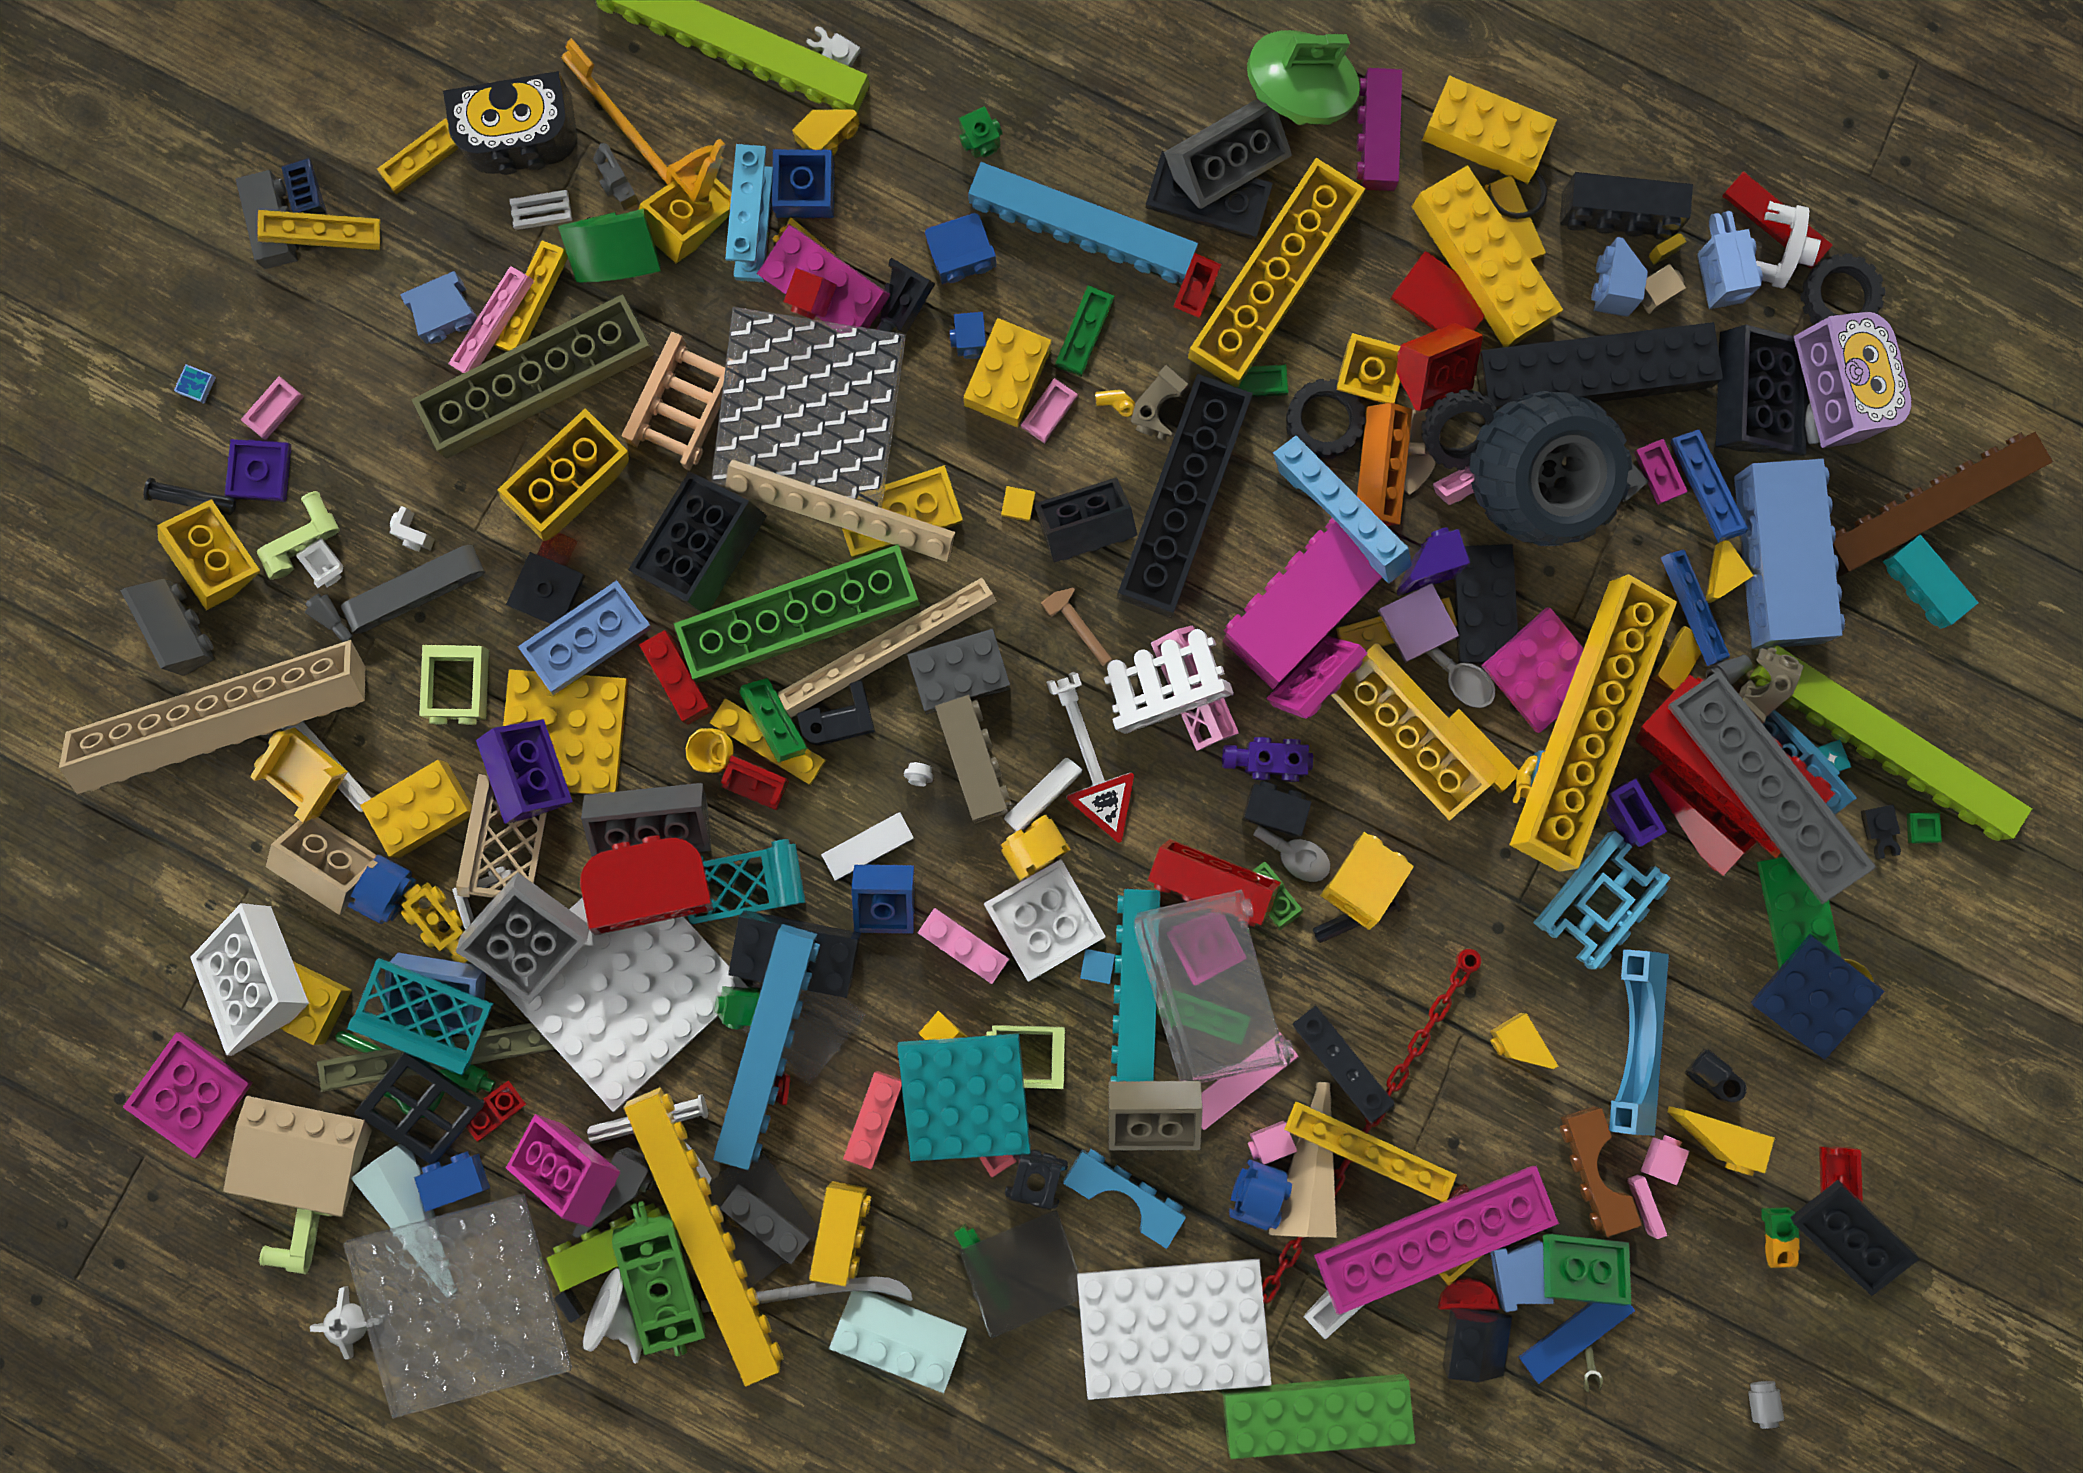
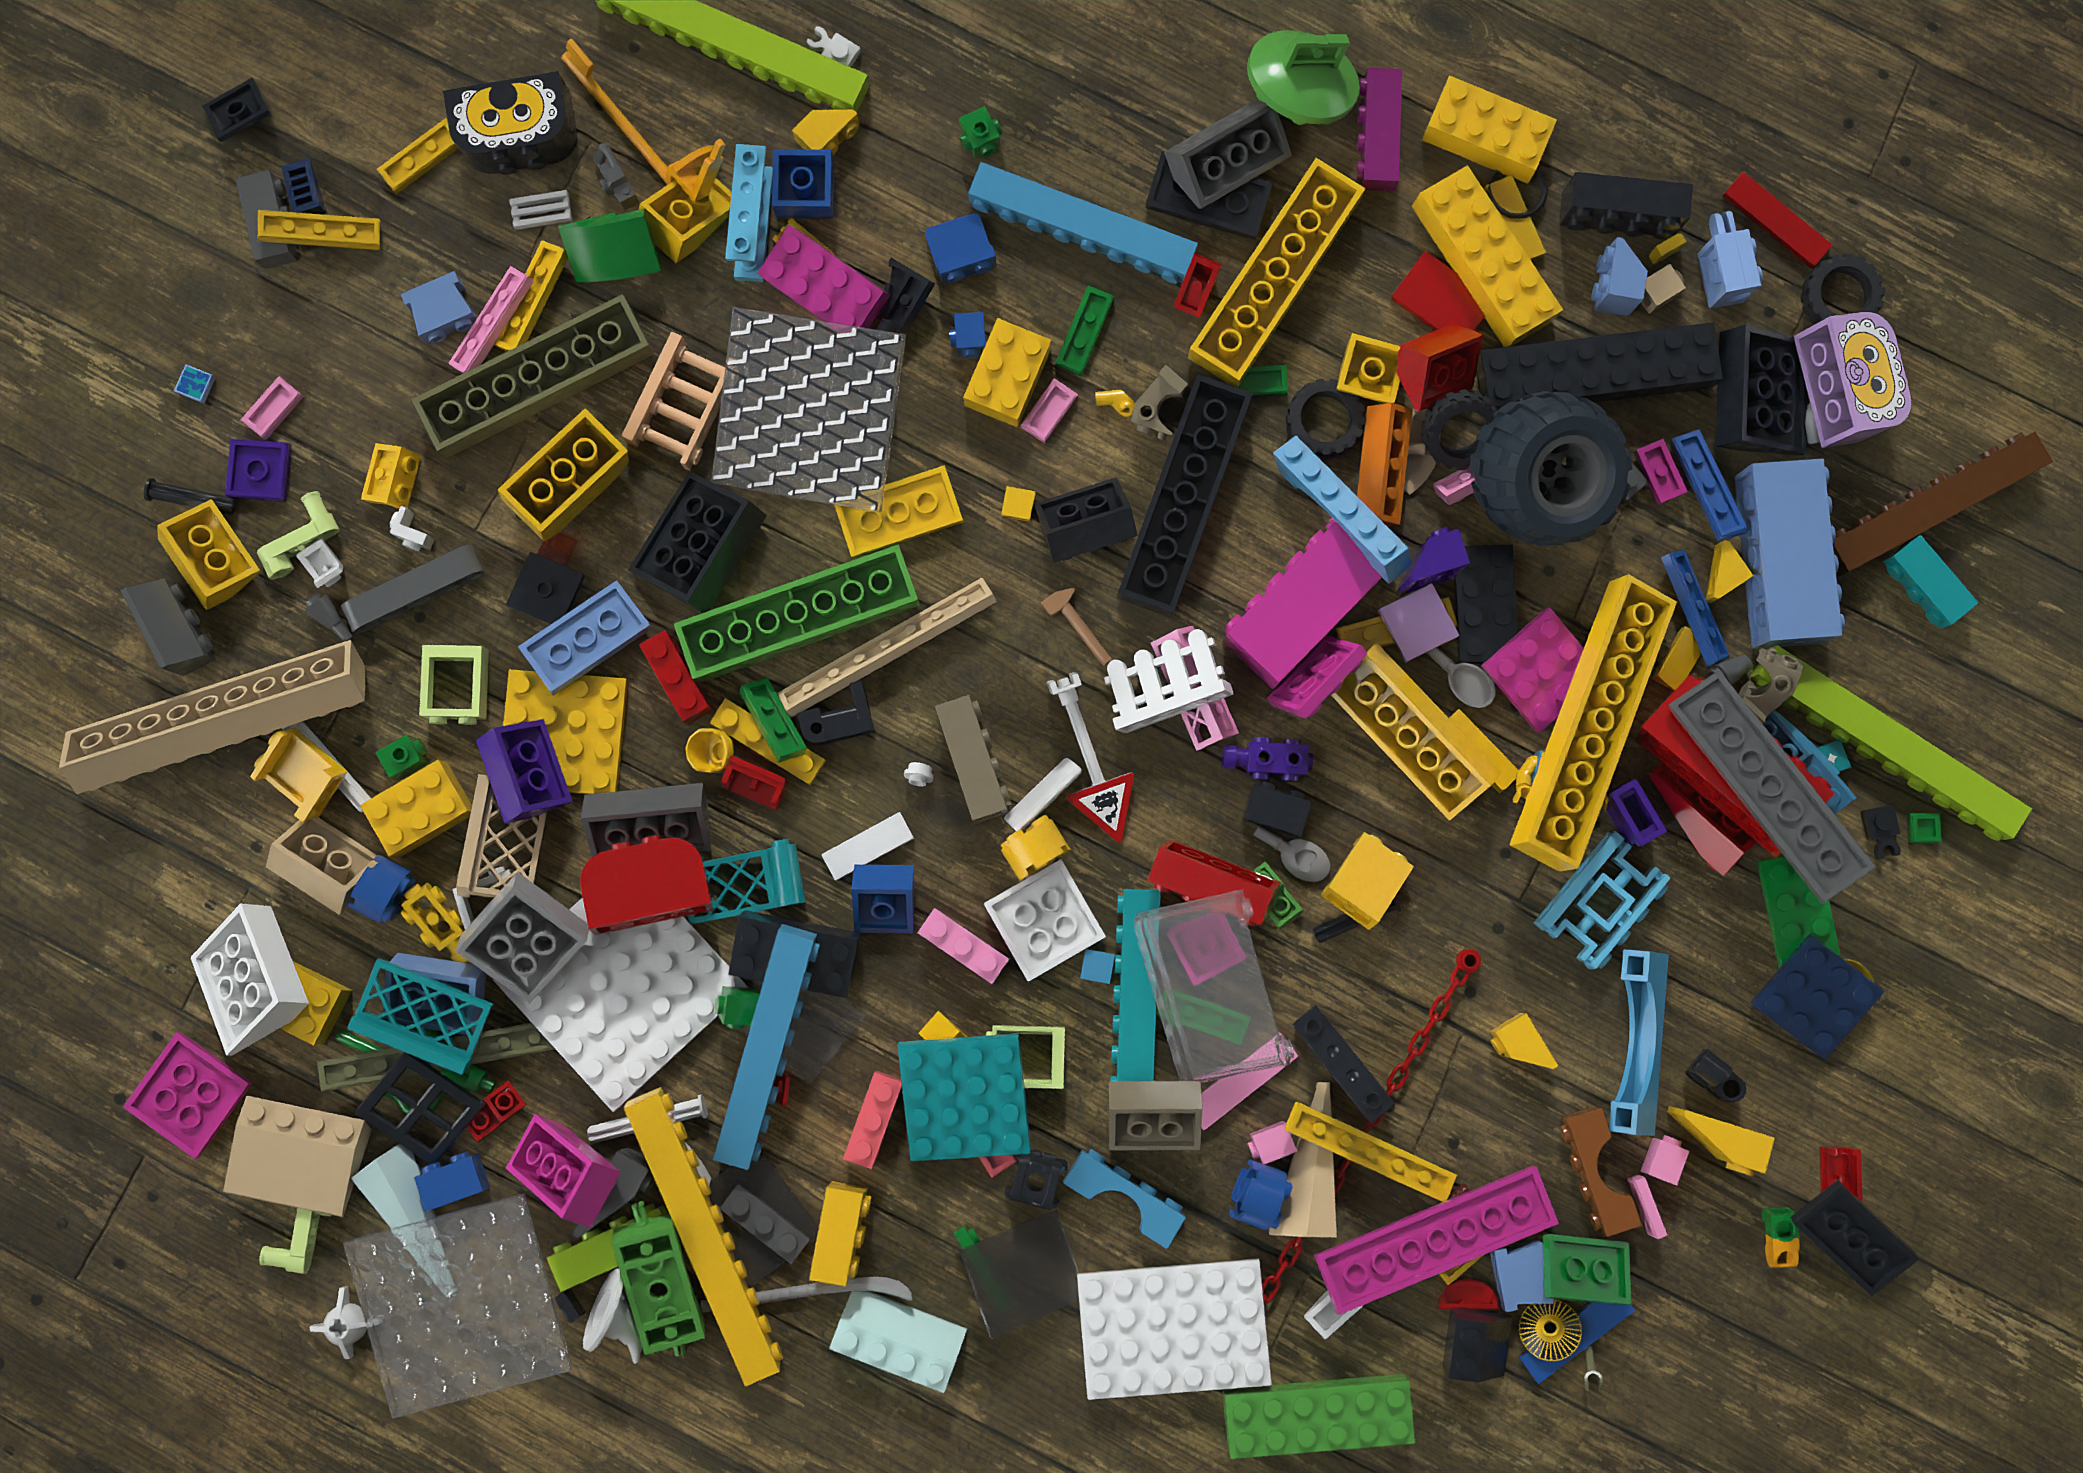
(237, 109): none -> black slope
(391, 476): none -> yellow bracket
(402, 756): none -> green brick
(809, 294): red brick -> none
(839, 510): tan plate -> none
(959, 669): dark grey brick -> none
(1550, 1345): none -> dish
(1766, 1404): light grey brick -> none
(1799, 247): white connector -> none

